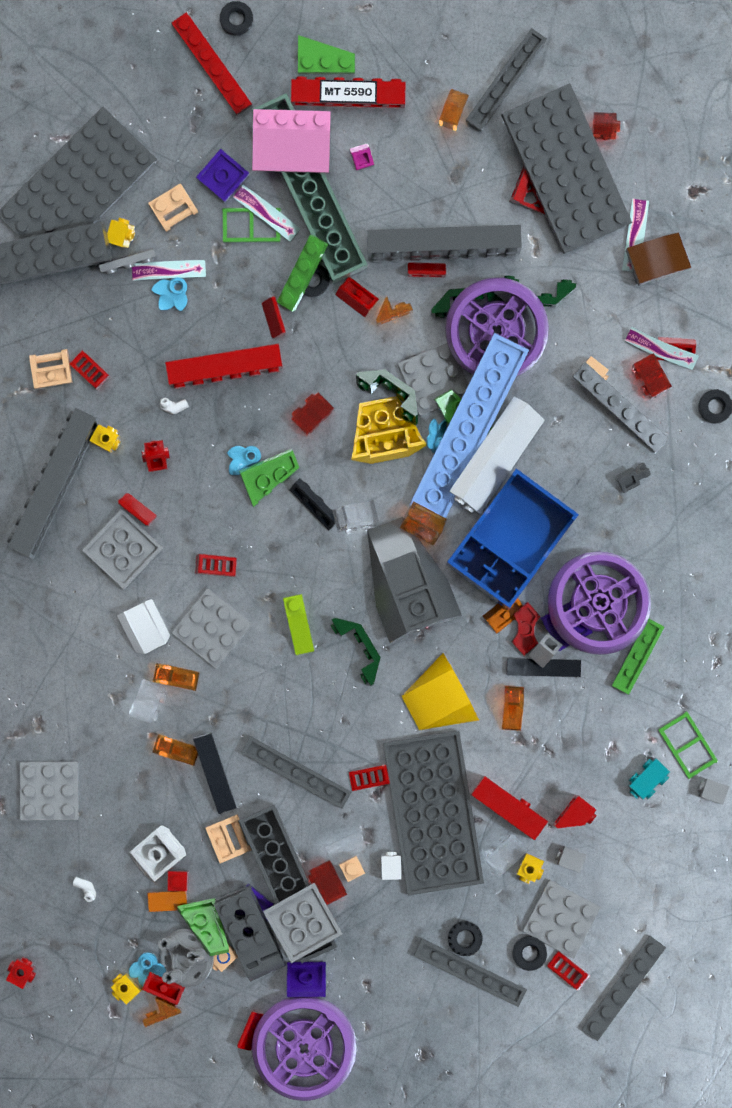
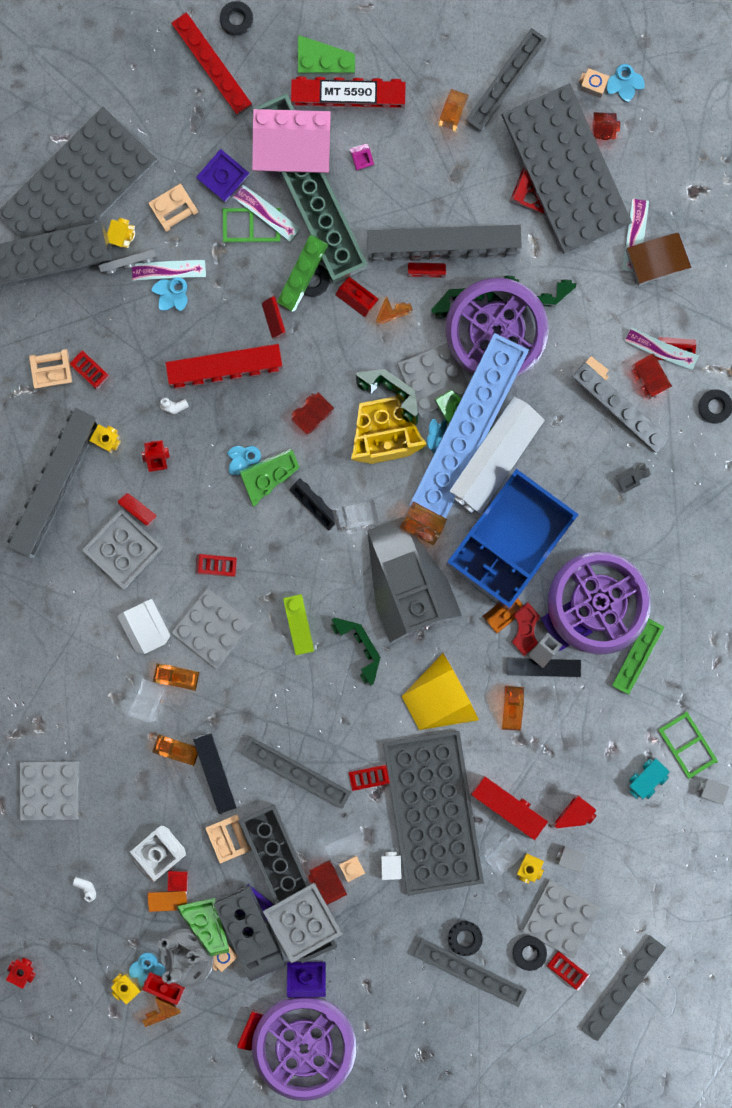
(593, 82): none -> light nougat brick
(625, 85): none -> medium azure plate

